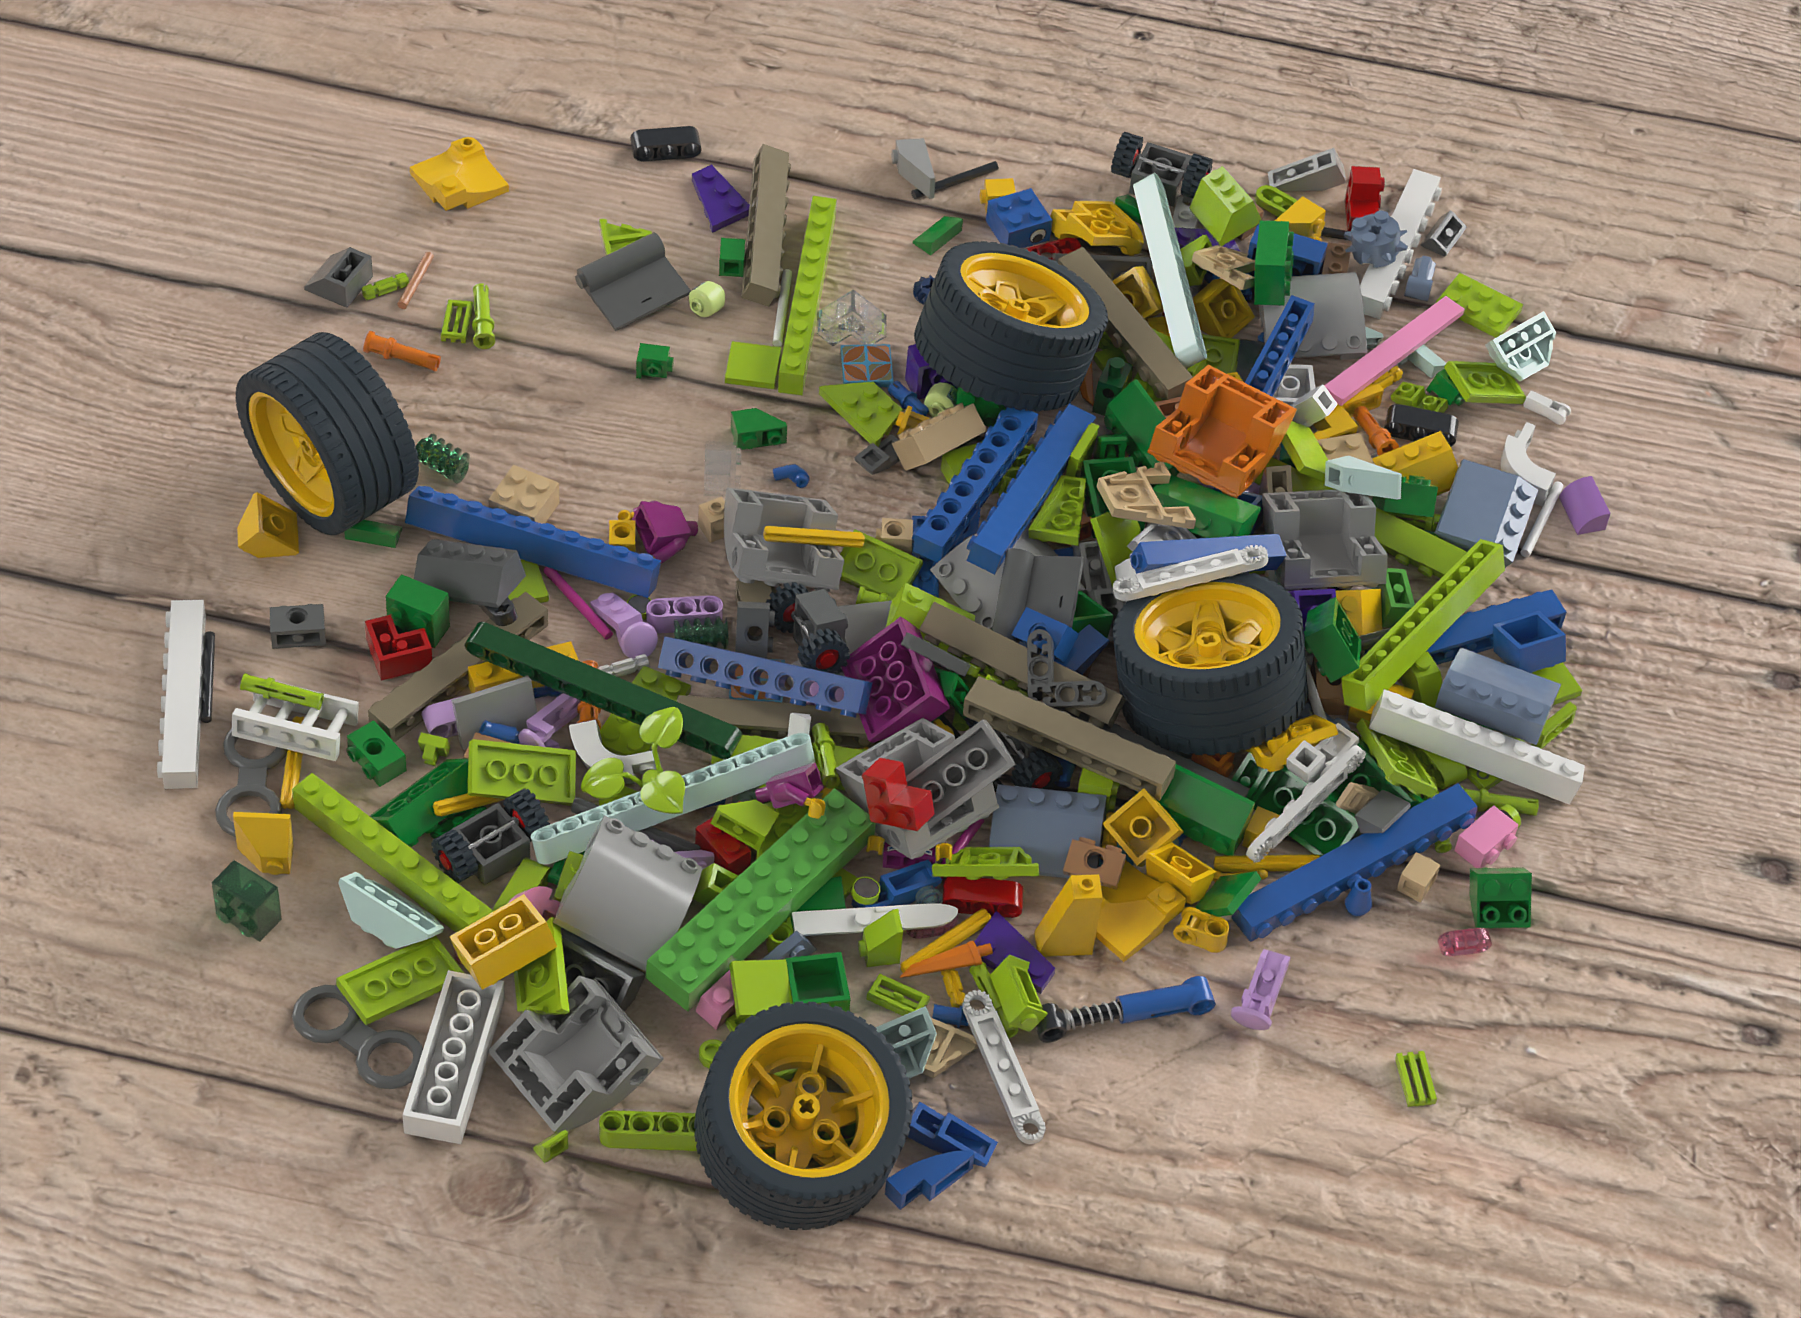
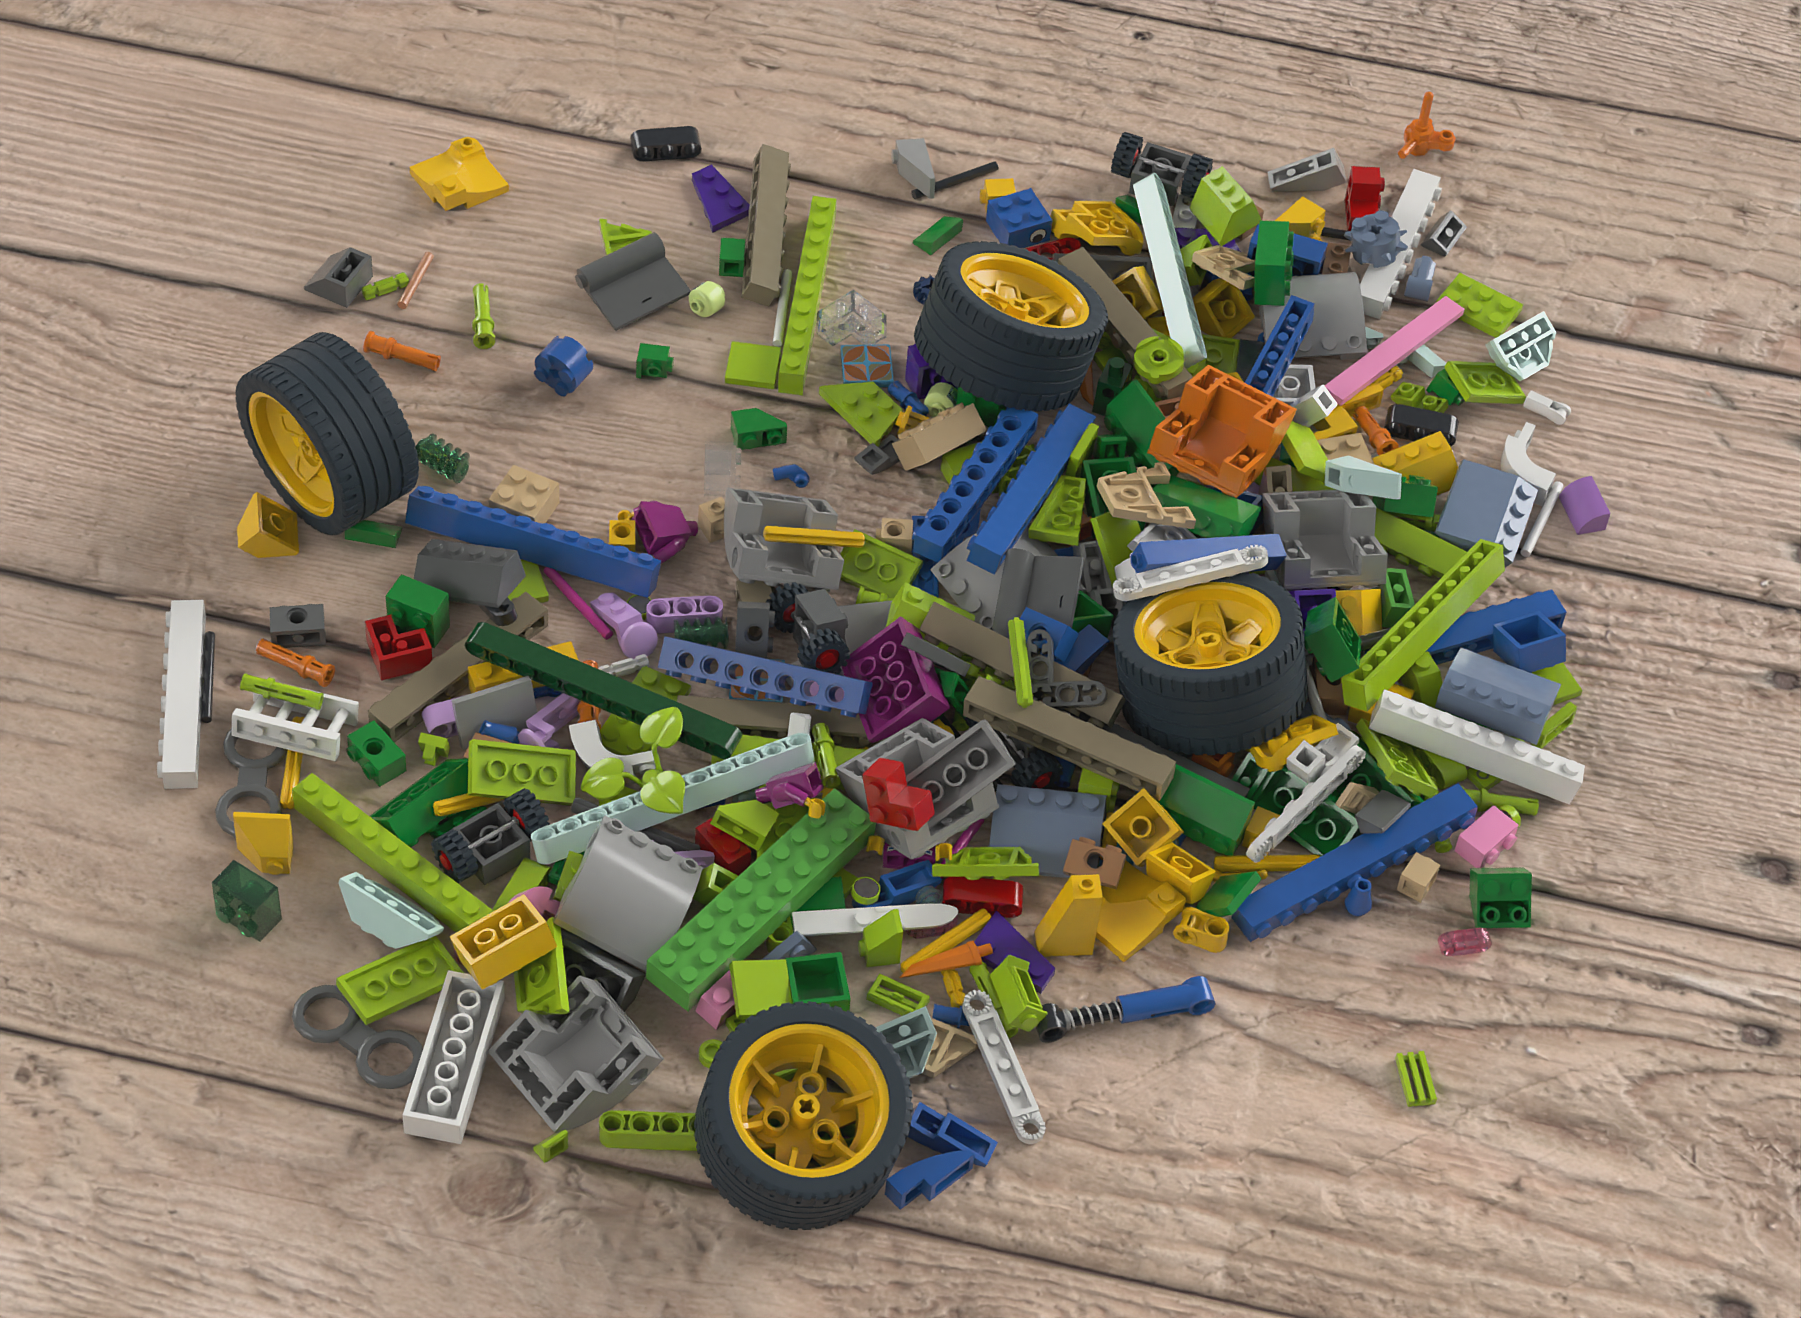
(305, 665): none -> orange pin
(454, 335): lime tile -> none
(563, 365): none -> blue brick
(1020, 662): none -> lime axle
(1158, 370): none -> lime plate
(1263, 991): lavender piece -> none
(1273, 200): lime plate -> none
(1420, 134): none -> orange piece

